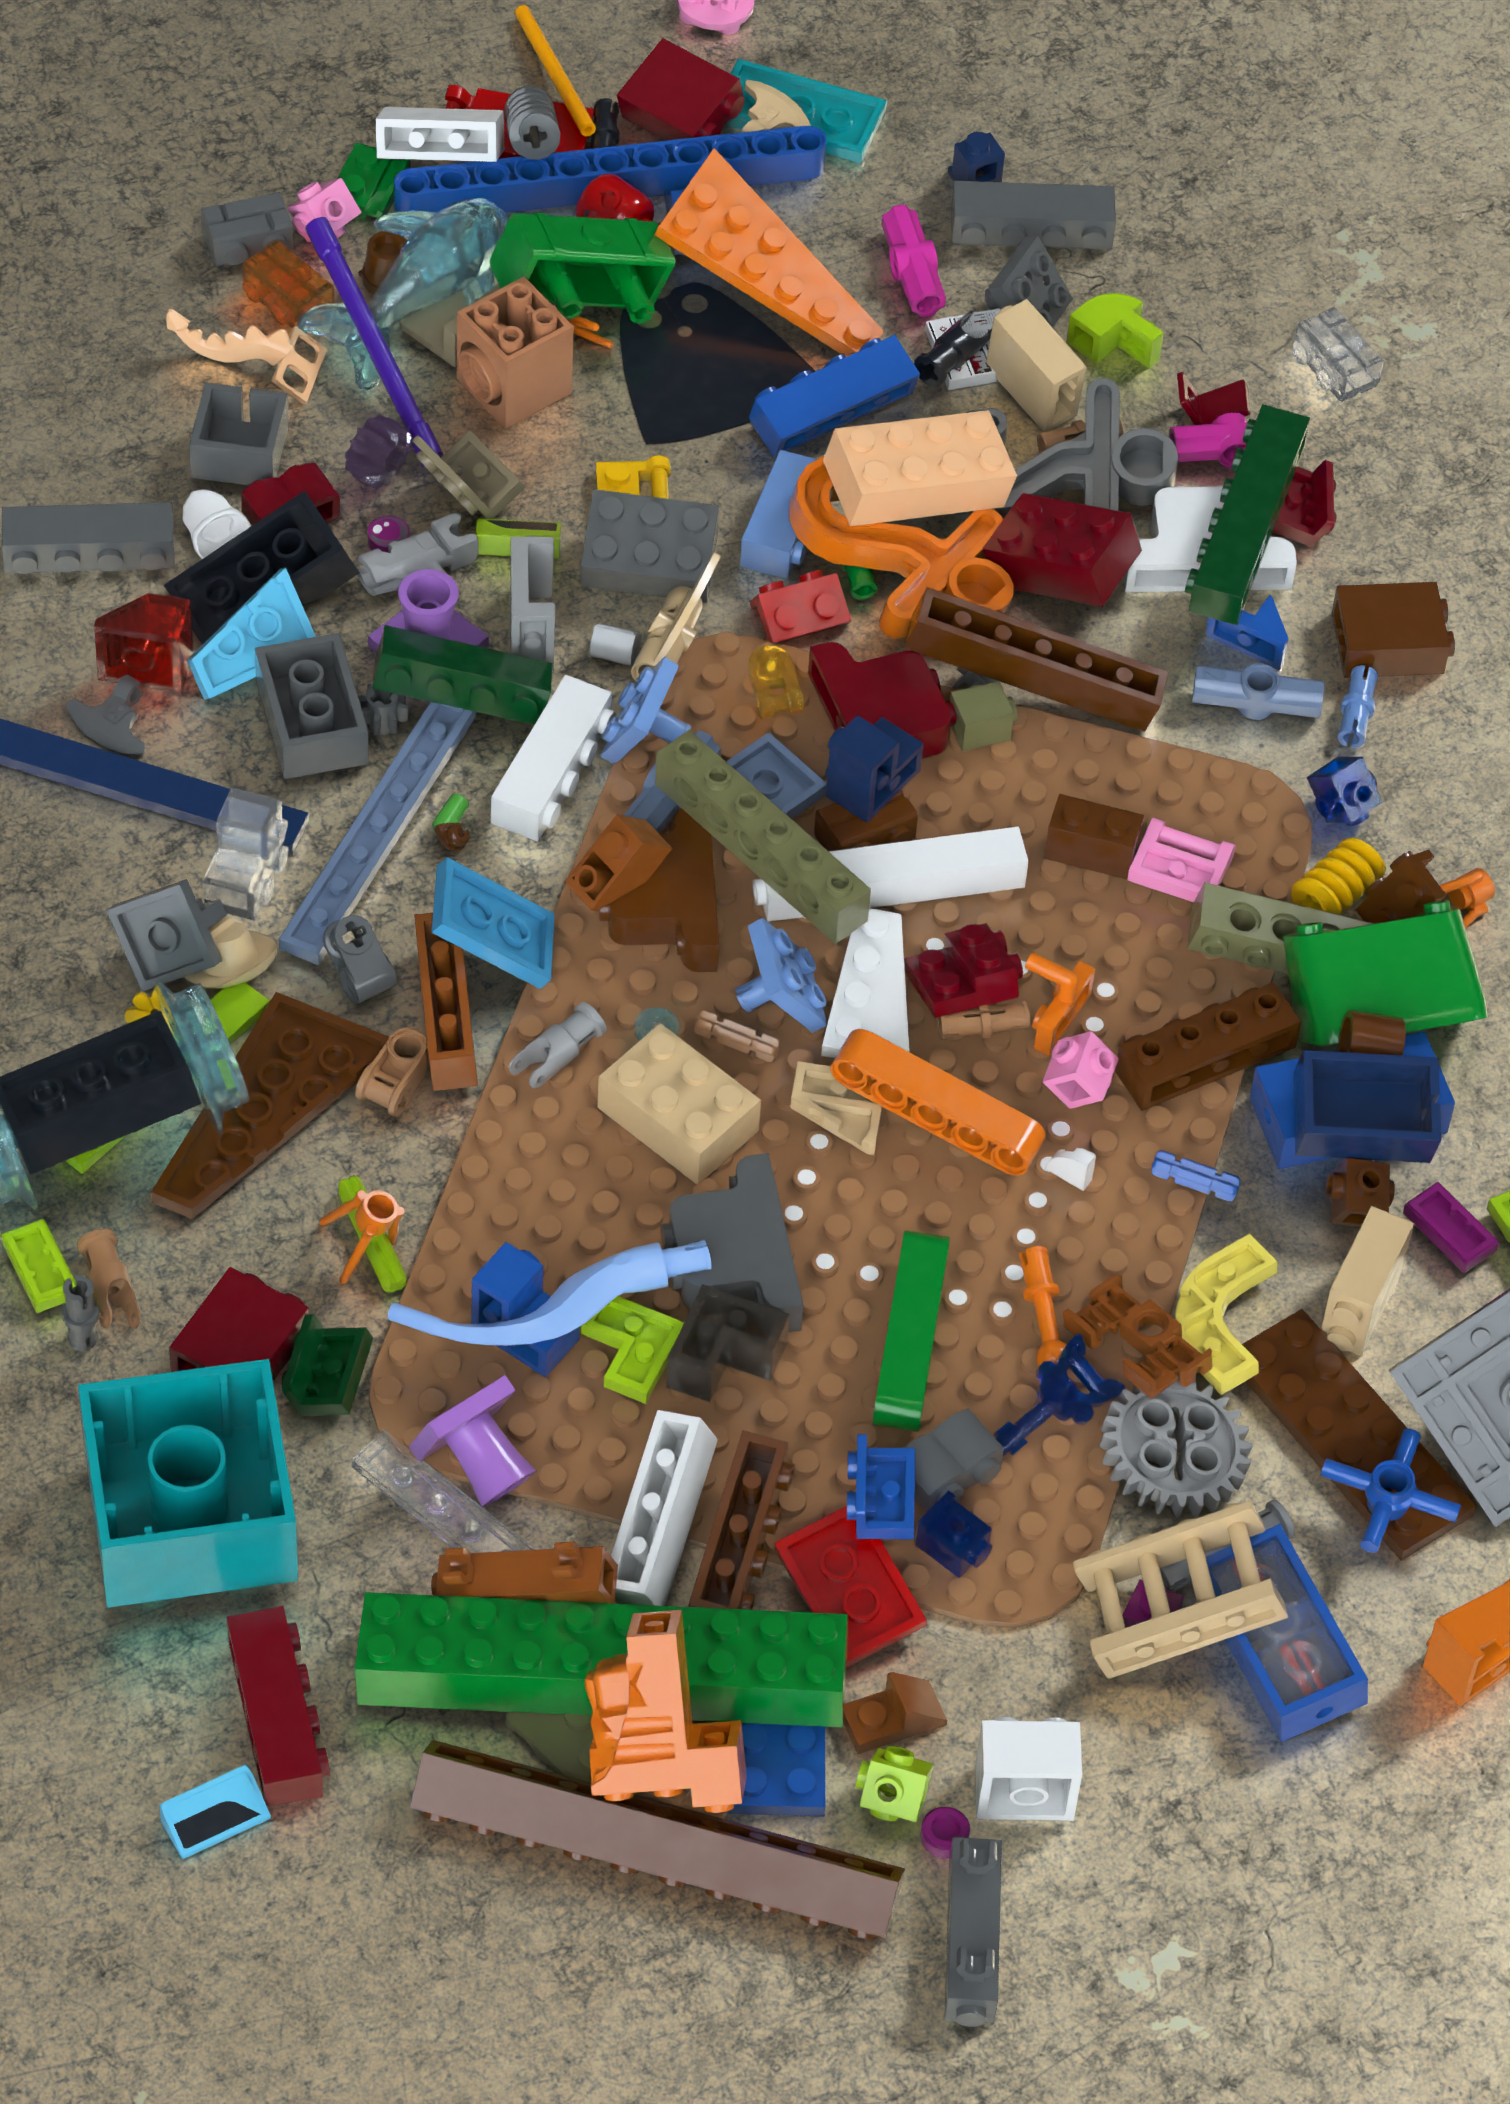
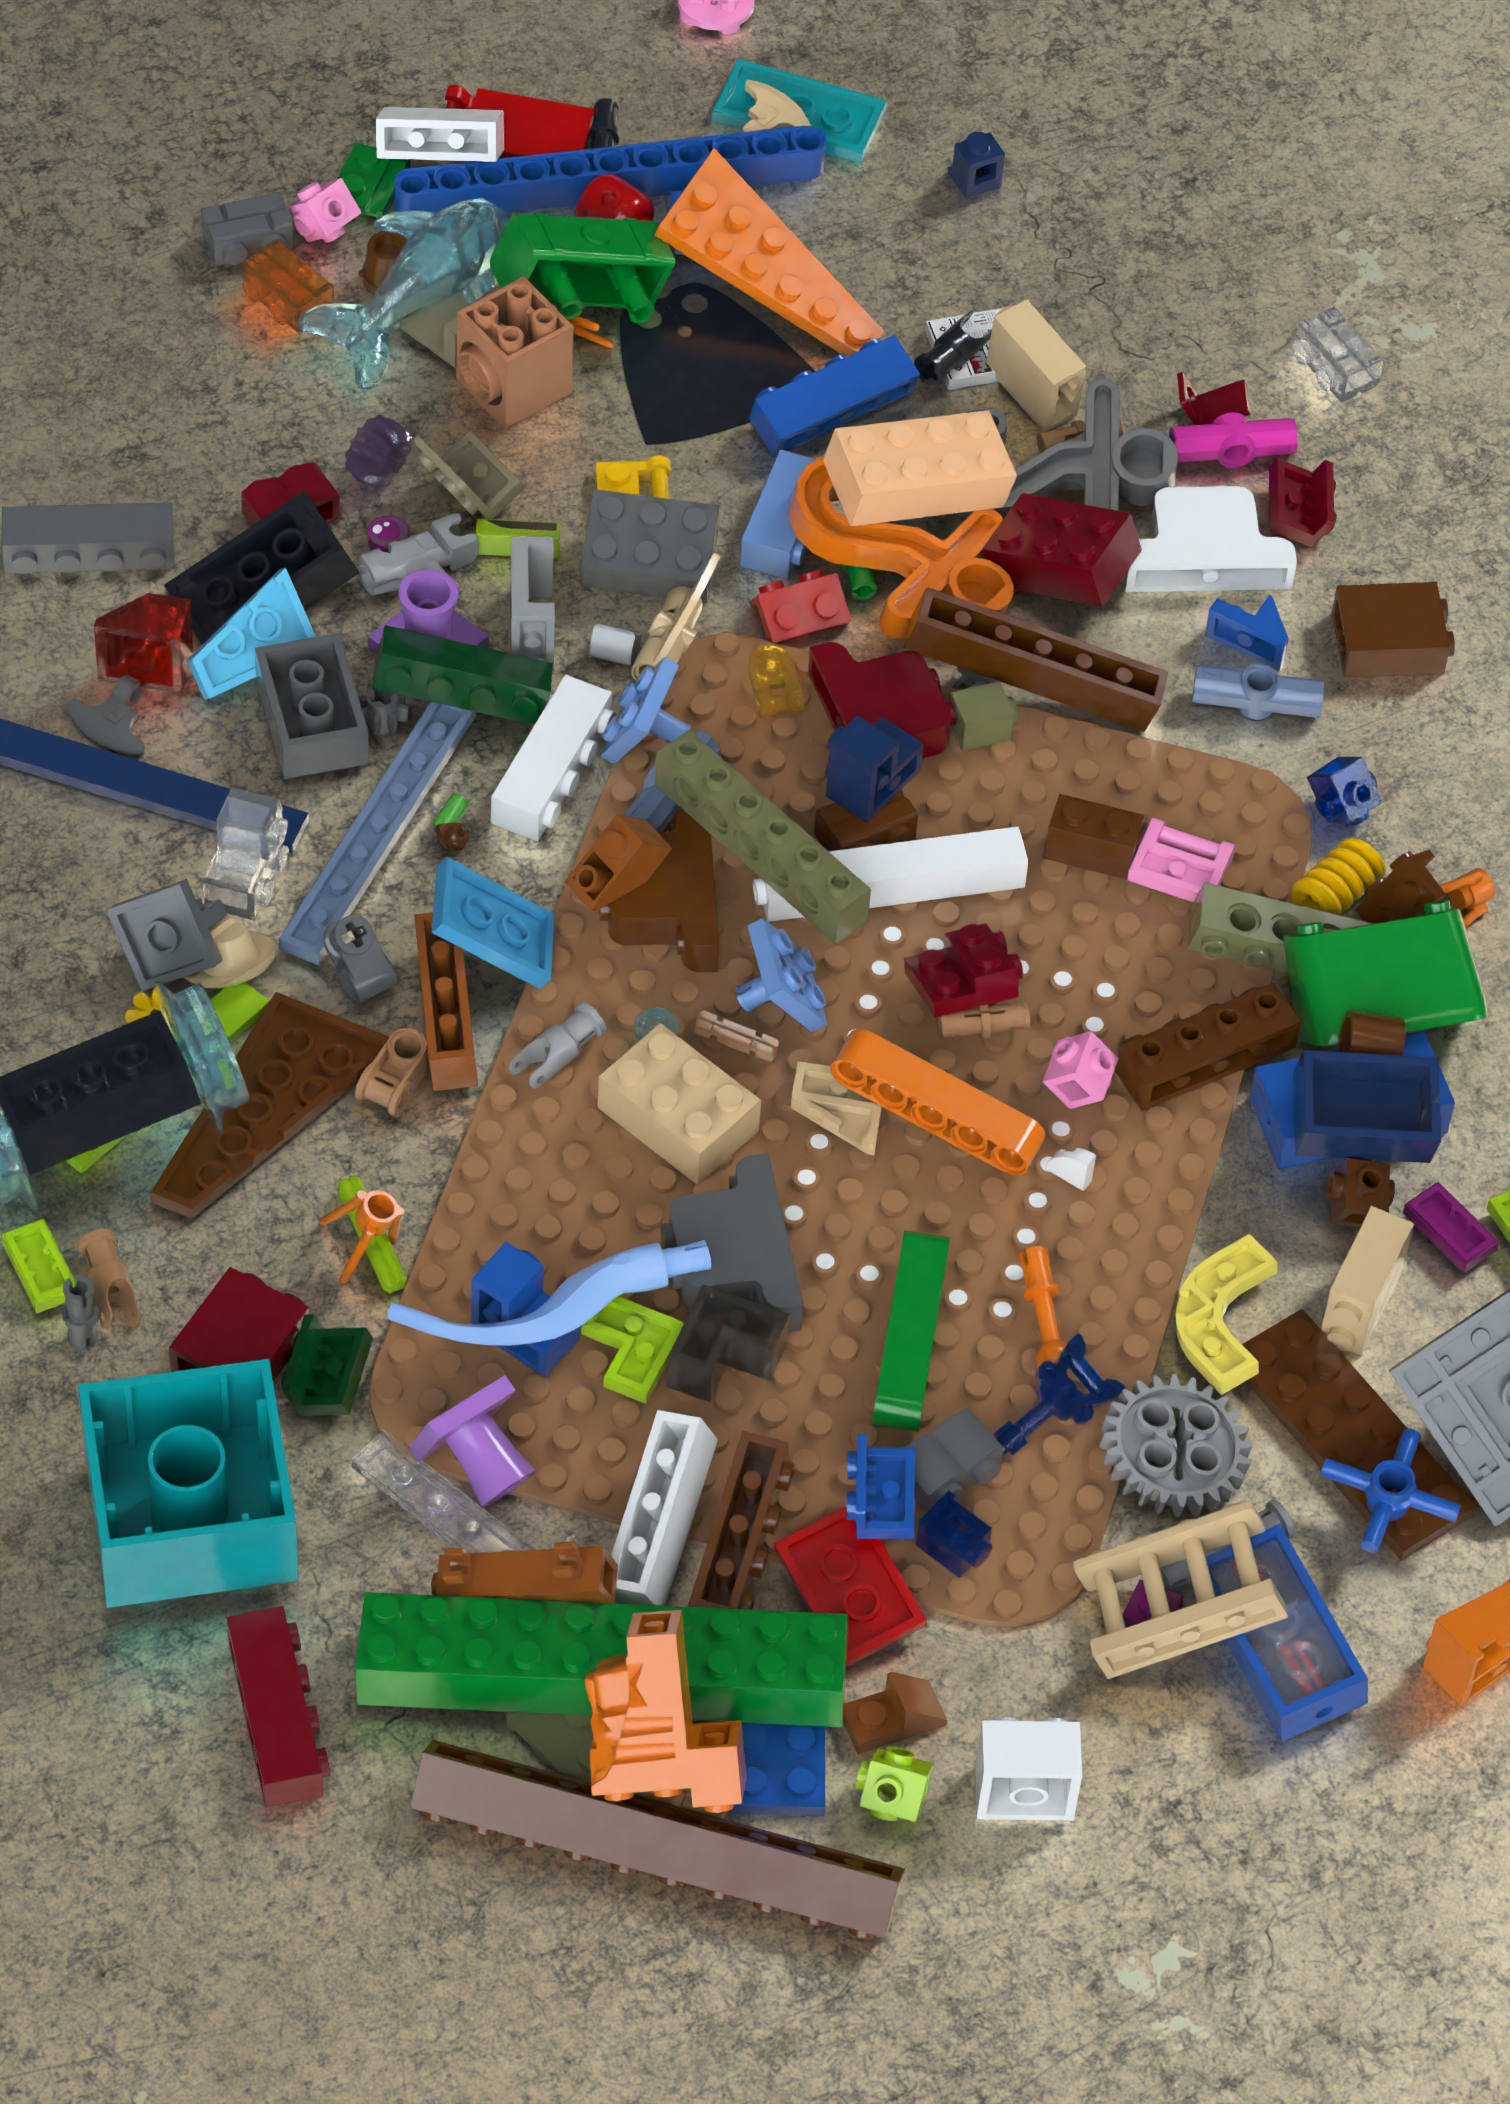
(211, 521): white piece -> none
(214, 1811): medium azure slope -> none
(236, 450): dark grey piece -> none
(255, 345): light nougat piece -> none
(331, 254): dark purple piece -> none
(532, 122): dark grey piece -> none
(555, 70): light orange piece -> none
(680, 95): dark red brick -> none
(779, 775): sand blue plate -> none
(871, 985): white wing -> none
(913, 261): dark pink piece -> none
(940, 1827): magenta tile -> none
(973, 1931): dark grey brick -> none
(1013, 287): dark grey plate -> none
(1055, 212): dark grey brick -> none
(1069, 996): orange plate -> none
(1114, 322): lime brick -> none
(1129, 1315): dark orange piece -> none
(1195, 1175): axle -> none
(1248, 514): dark green brick -> none
(1357, 706): medium blue pin -> none

